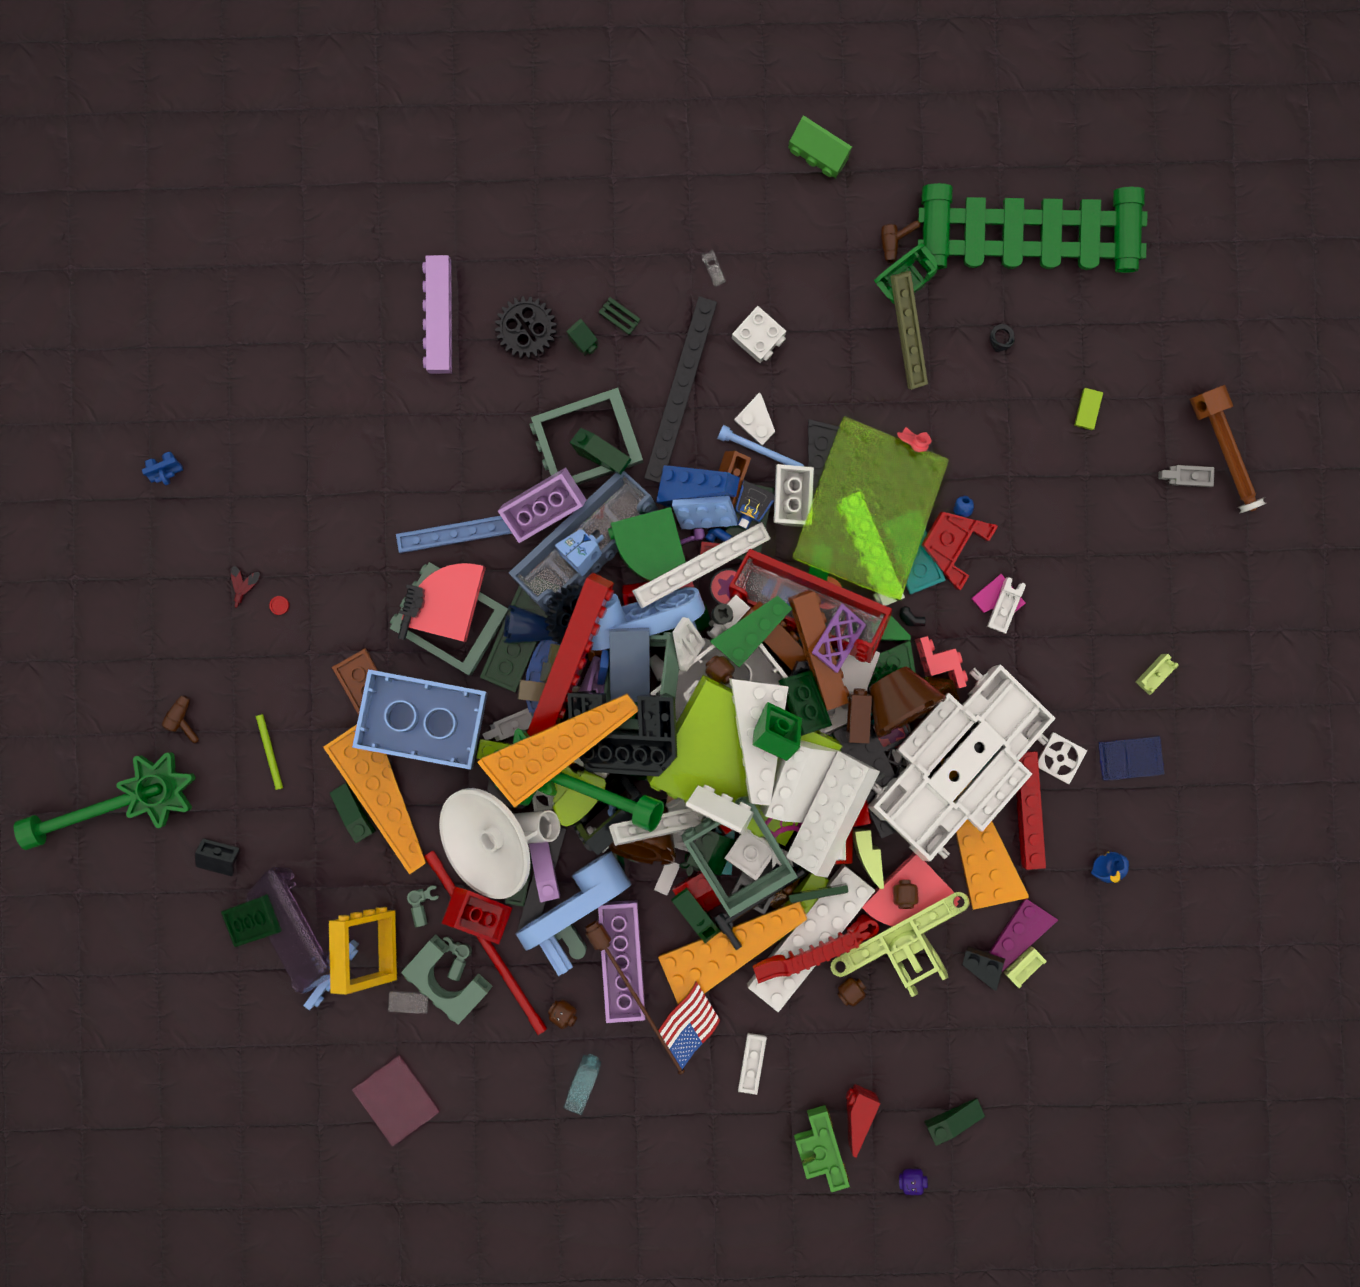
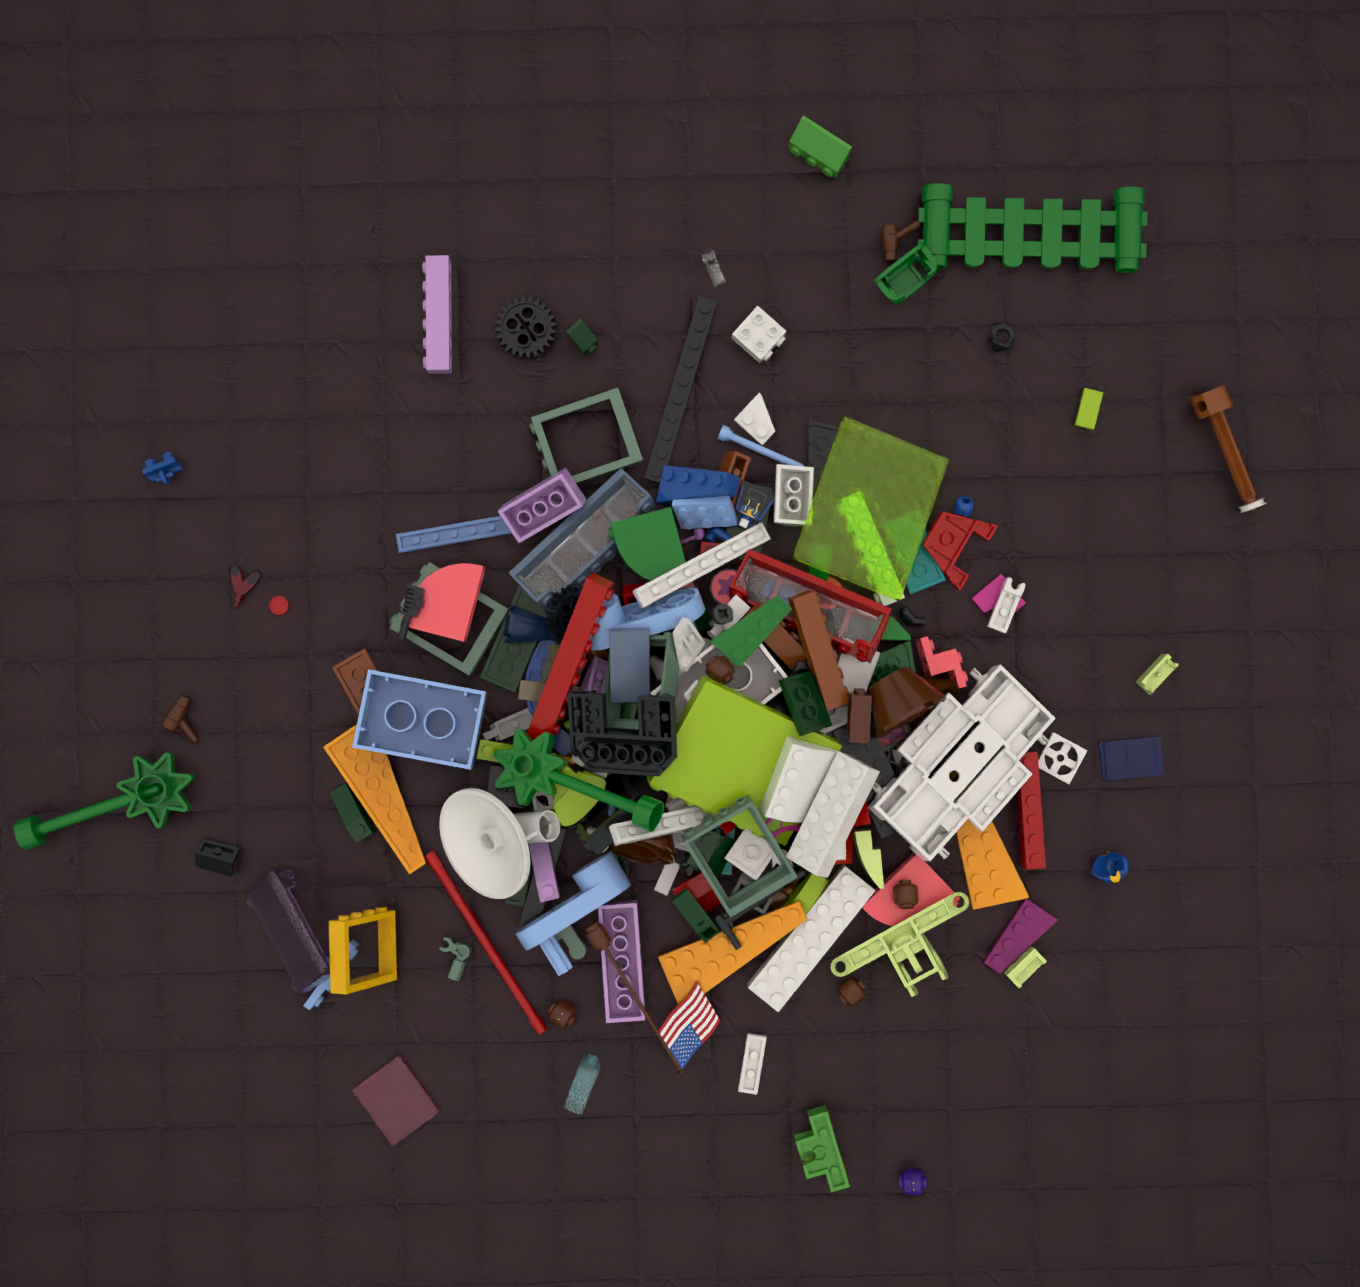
(251, 921): dark green tile -> none
(269, 752): lime bar -> none
(407, 1002): clear tile -> none
(415, 898): sand green bar -> none
(454, 1004): sand green arch -> none
(477, 915): red slope -> none
(537, 759): light orange wing -> none
(580, 550): light blue torso -> none
(599, 451): dark green slope -> none
(603, 667): blue tile -> none
(606, 306): dark green tile -> none
(720, 808): white slope -> none
(759, 765): white wing -> none
(778, 732): green slope -> none
(778, 965): red piece -> none
(818, 893): dark green tile -> none
(852, 638): medium lavender window -> none
(861, 1110): red slope -> none
(909, 329): olive tile -> none
(918, 442): coral plate -> none
(954, 1121): dark green slope -> none
(984, 966): black wing -> none
(1189, 475): light grey hinge -> none

